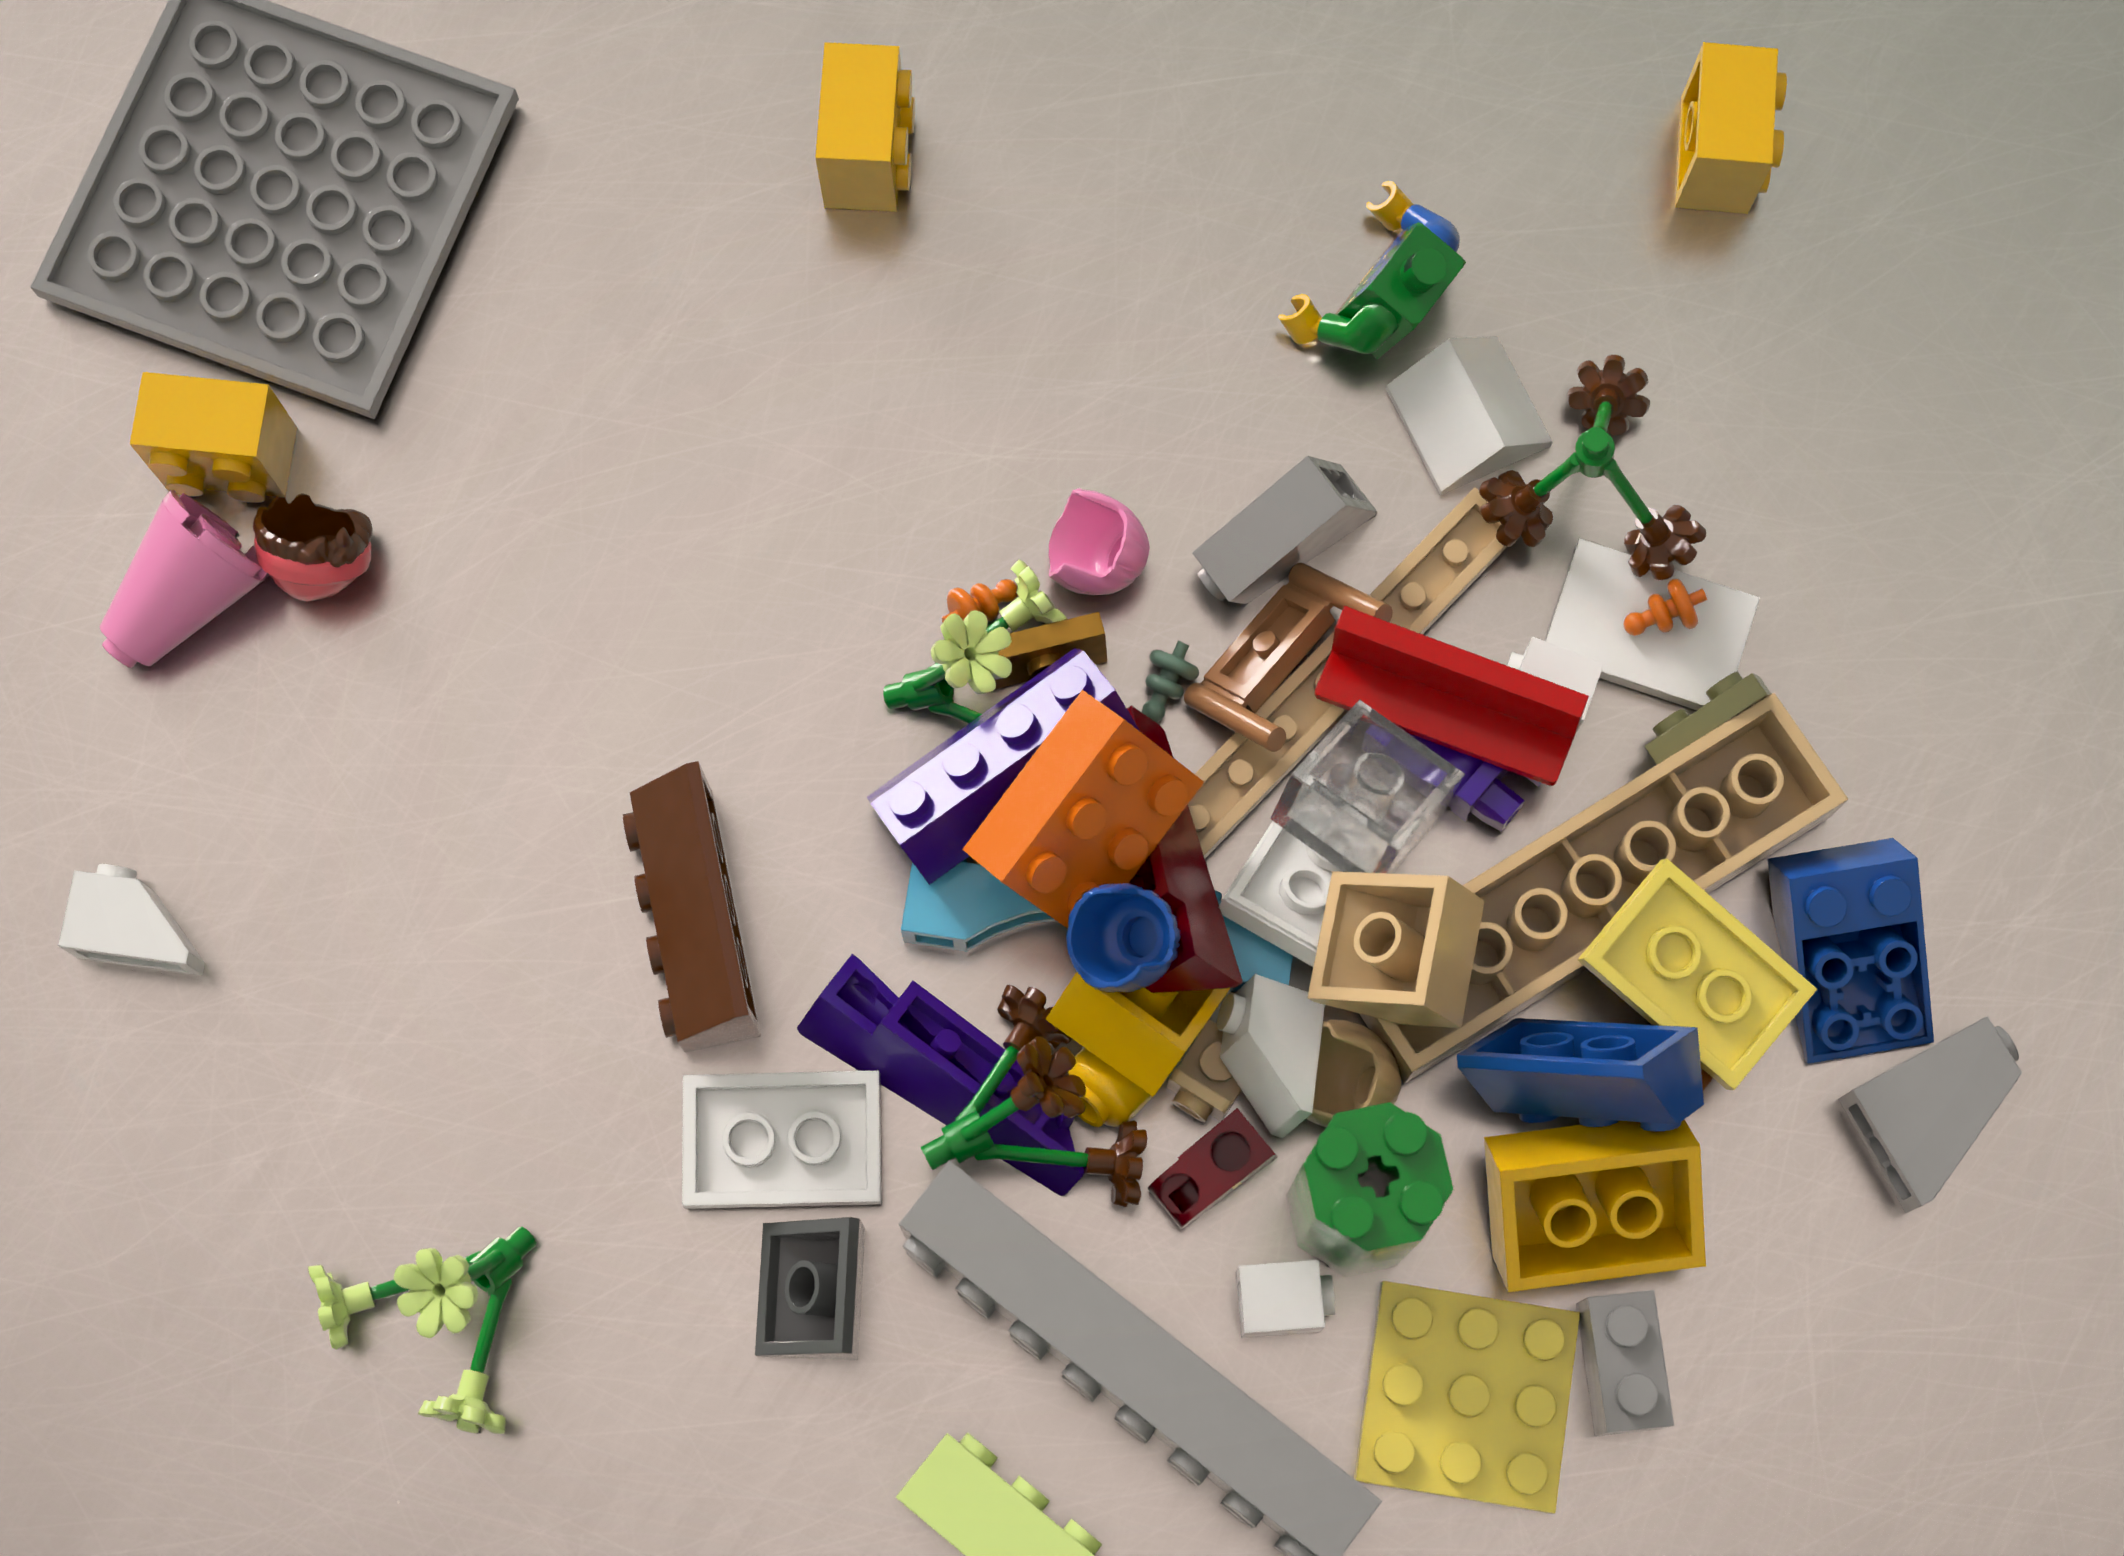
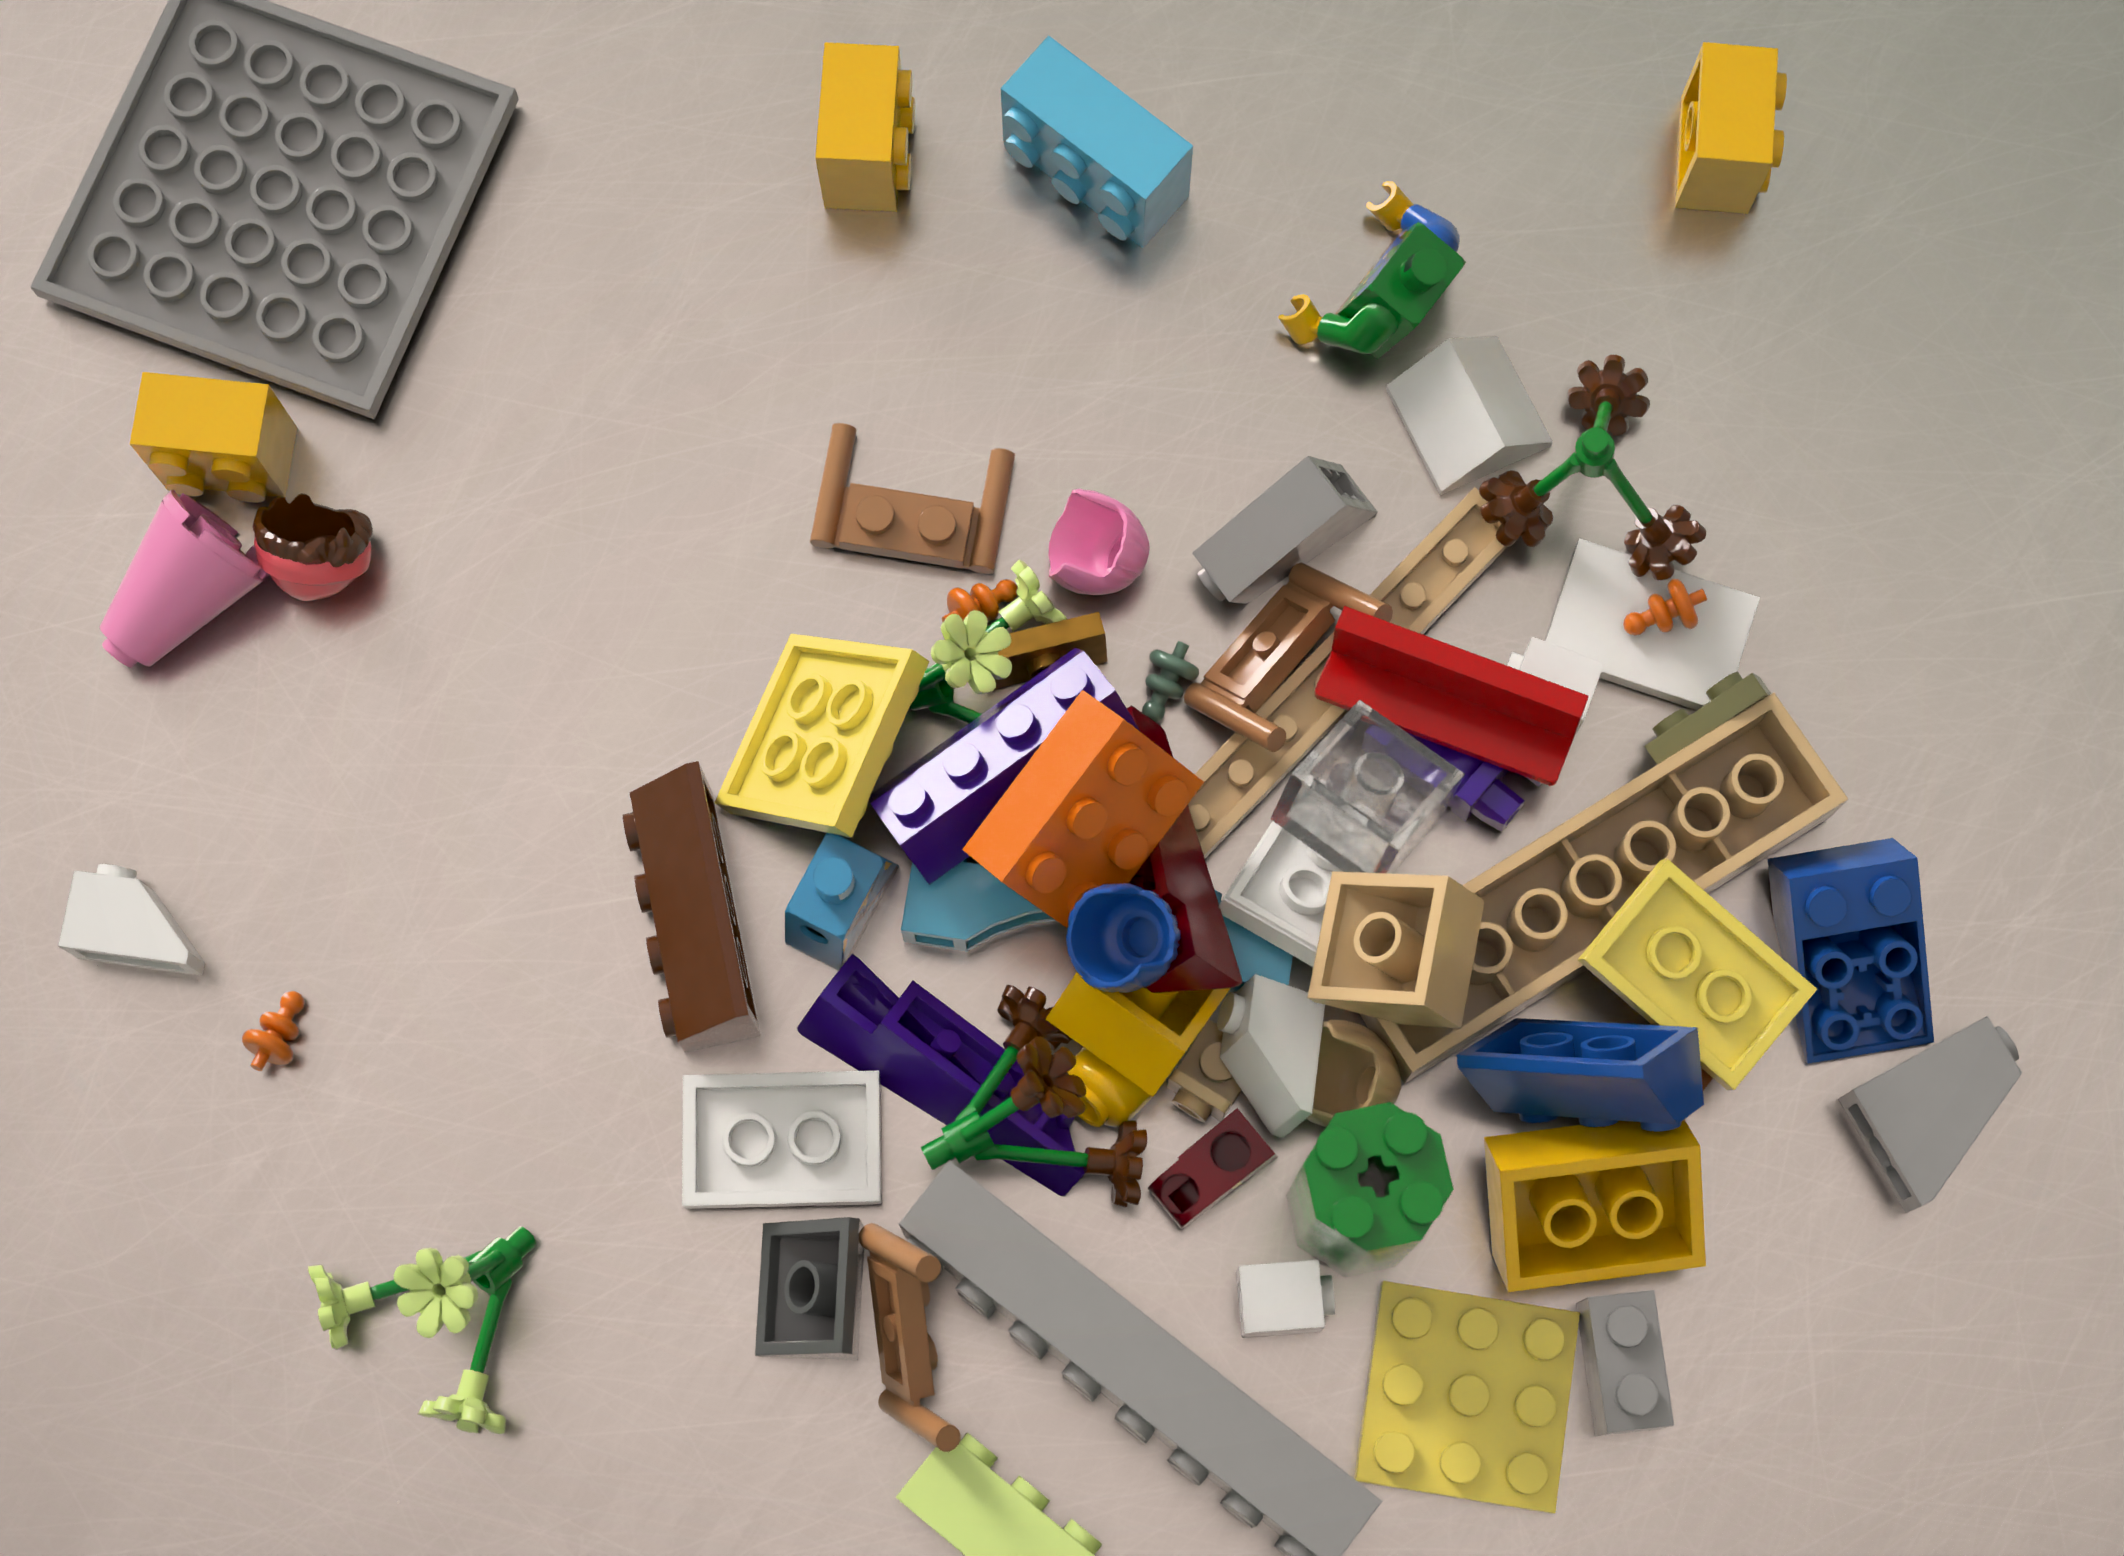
(277, 1027): none -> orange hair
(822, 733): none -> light yellow plate
(836, 900): none -> dark azure torso
(905, 1349): none -> medium nougat plate
(908, 522): none -> medium nougat plate
(1095, 143): none -> medium azure brick

